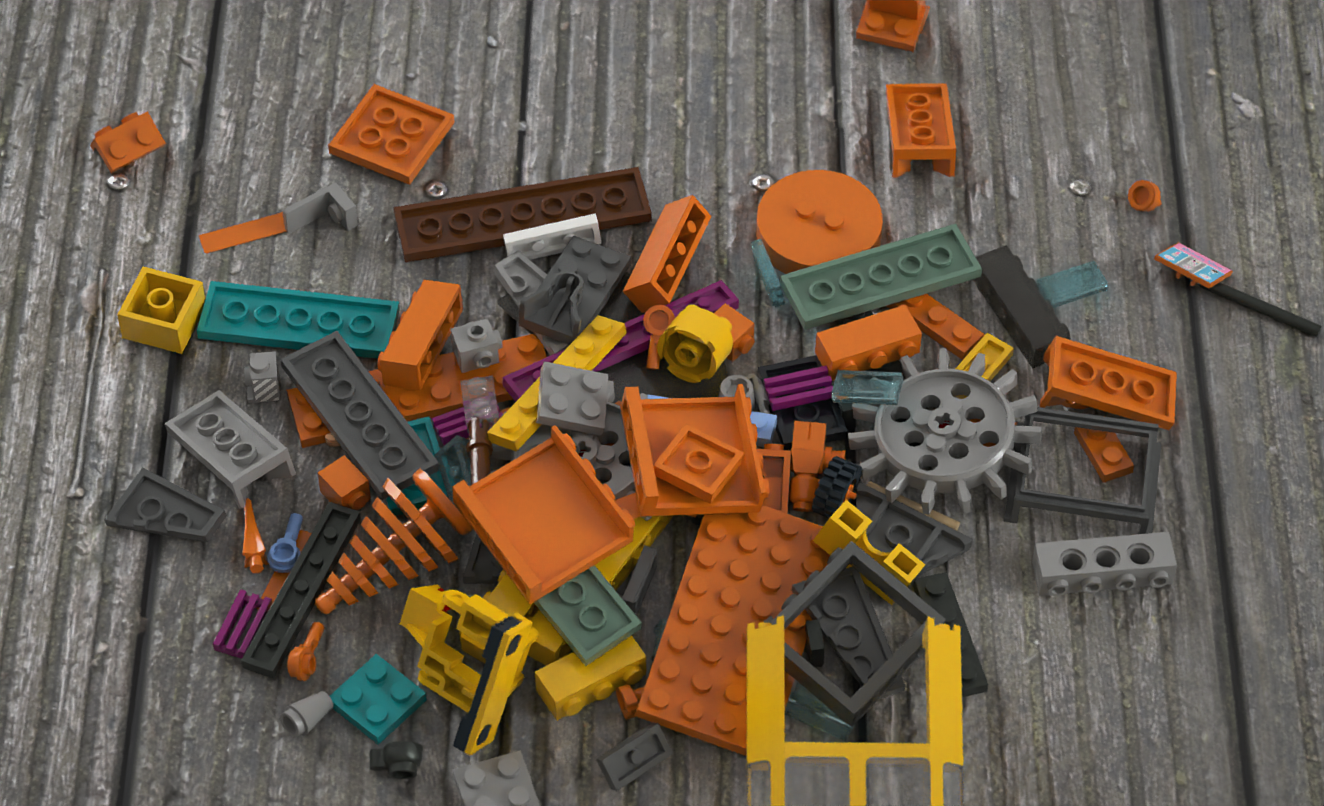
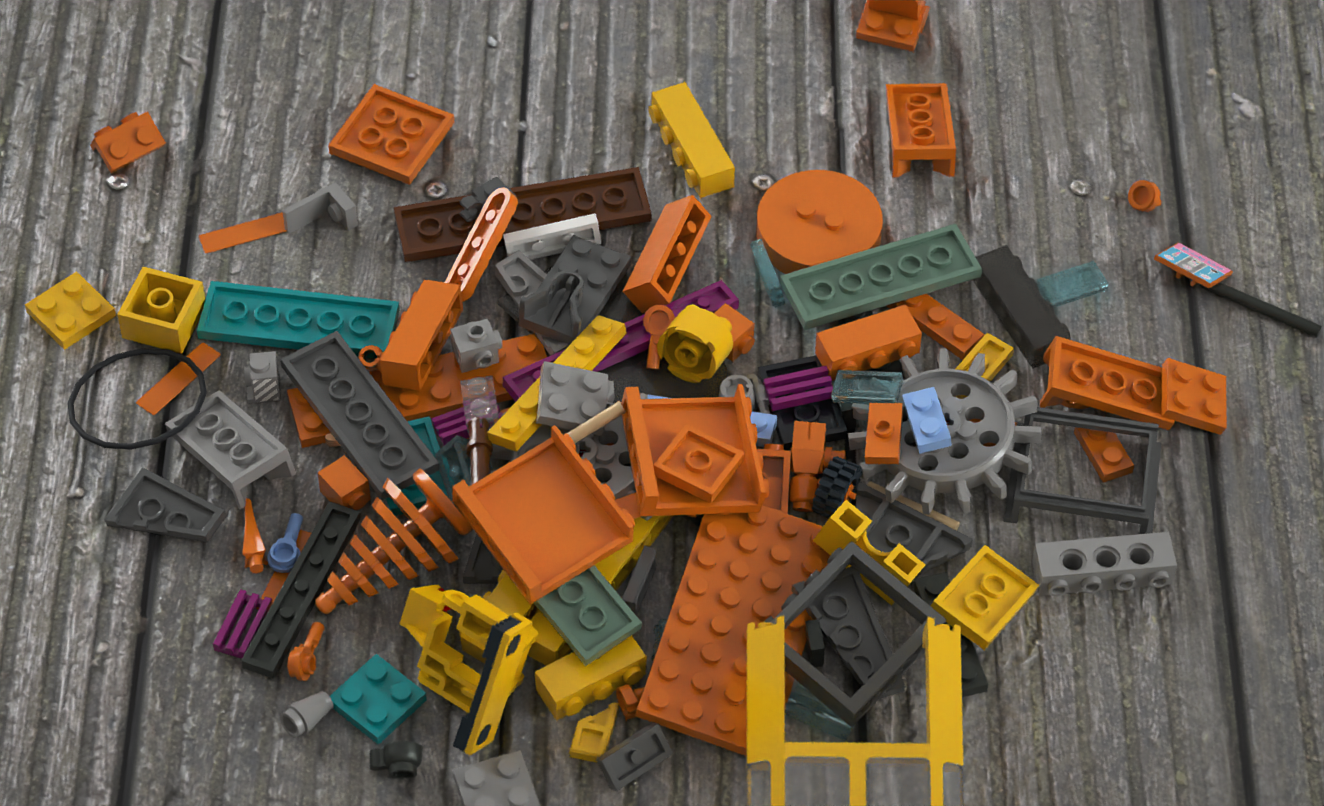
(70, 310): none -> yellow plate
(129, 446): none -> black piece
(177, 379): none -> orange sticker
(364, 352): none -> orange pin
(474, 203): none -> dark grey plate
(482, 241): none -> orange plate
(594, 734): none -> yellow tile
(596, 422): none -> tan bar
(692, 140): none -> yellow brick
(884, 433): none -> orange plate
(926, 420): none -> light blue plate
(984, 597): none -> yellow plate
(1194, 396): none -> orange plate

